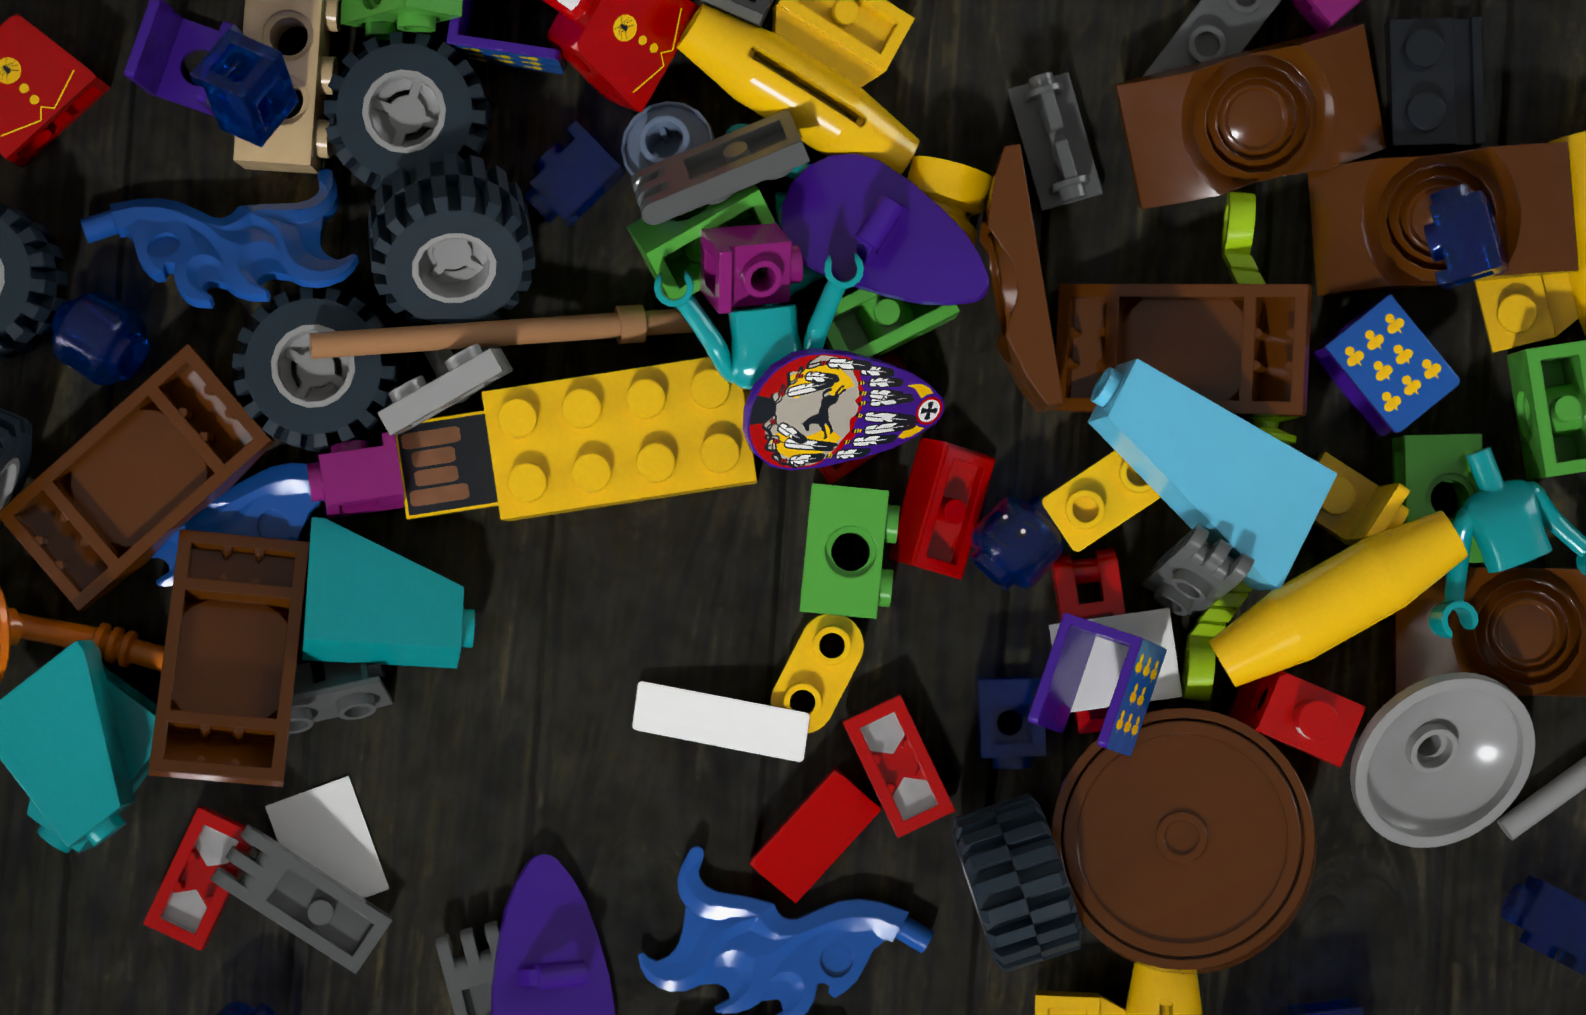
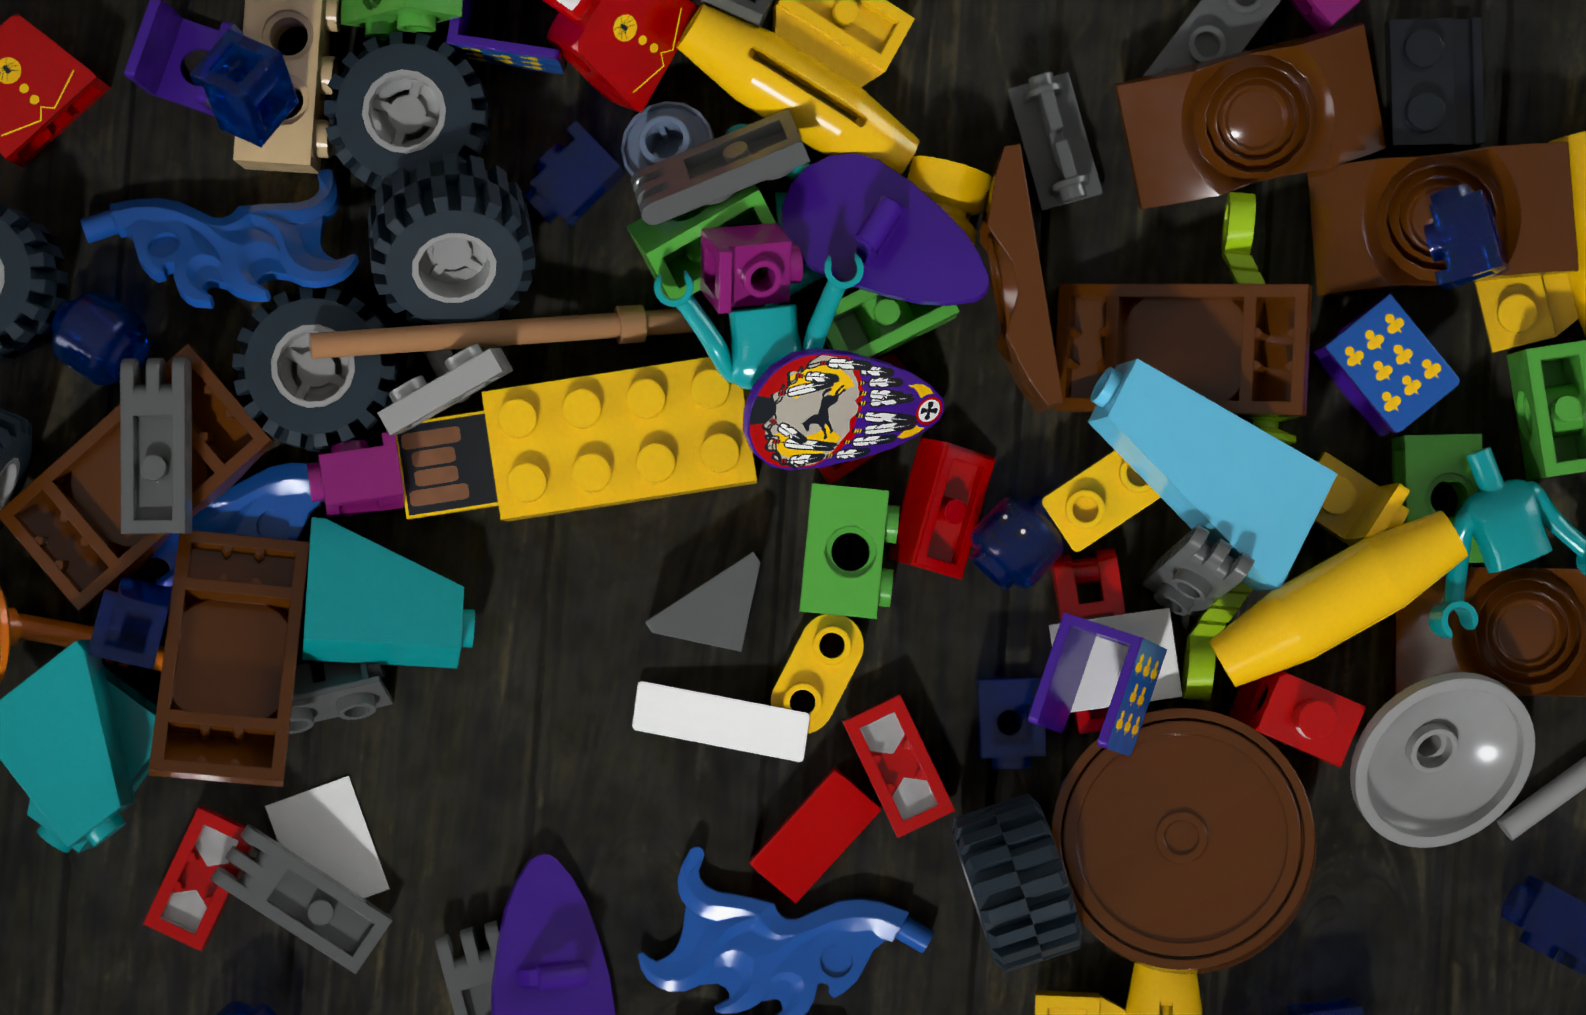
(131, 623): none -> clear blue brick
(156, 447): none -> dark grey hinge
(714, 611): none -> dark grey slope

